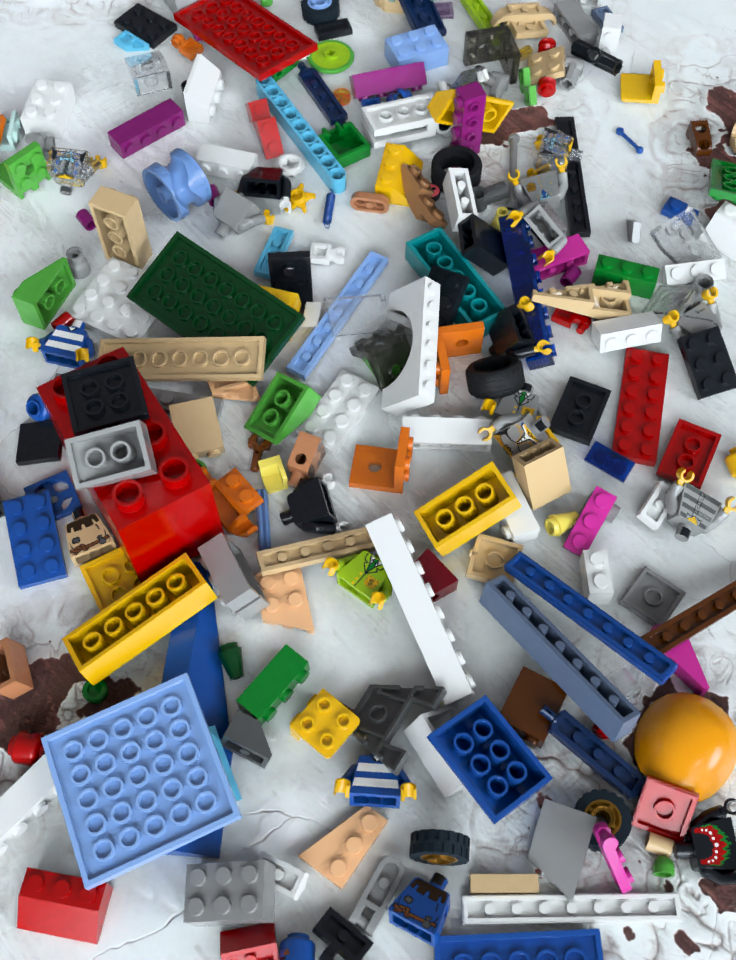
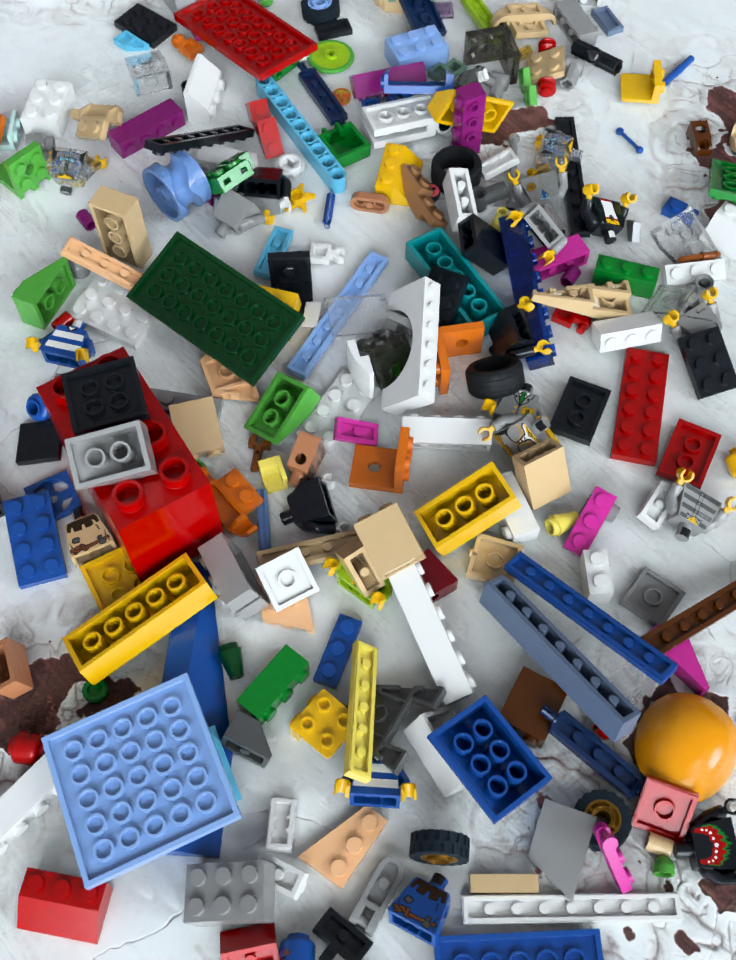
(95, 120): none -> tan plate
(100, 263): none -> light nougat tile
(194, 357): tan plate -> none
(197, 139): none -> black plate
(230, 171): none -> piece
(280, 825): none -> white plate
(286, 579): none -> white plate
(337, 651): none -> blue plate
(355, 431): none -> dark pink plate
(359, 567): none -> tan slope
(360, 369): none -> white slope
(361, 712): none -> light yellow tile
(389, 540): none -> tan brick
(416, 87): none -> panel
(438, 71): none -> sand green slope
(499, 163): none -> white plate
(604, 216): none -> black torso
(609, 462): clear blue plate -> none
(610, 33): white brick -> none
(678, 70): none -> blue piece
(702, 256): none -> dark orange piece

